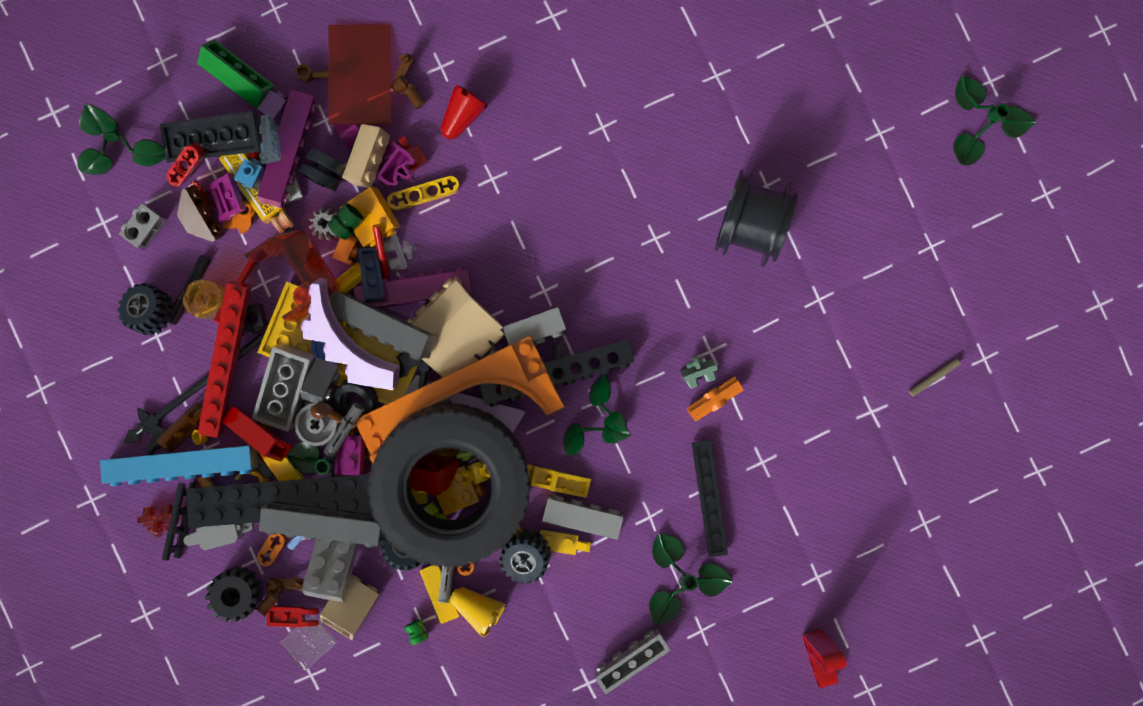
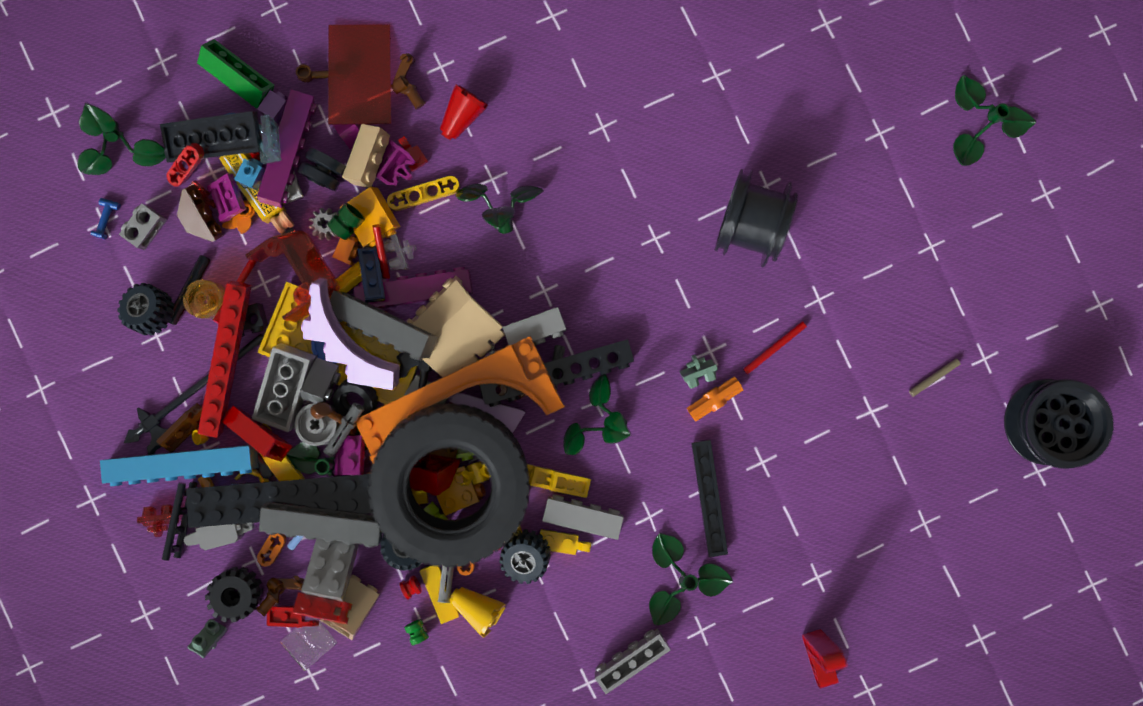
(108, 206): none -> blue piece
(207, 638): none -> sand green hips
(322, 608): none -> red plate
(410, 587): none -> red wheel
(502, 216): none -> plant
(774, 348): none -> red bar
(1085, 430): none -> black wheel

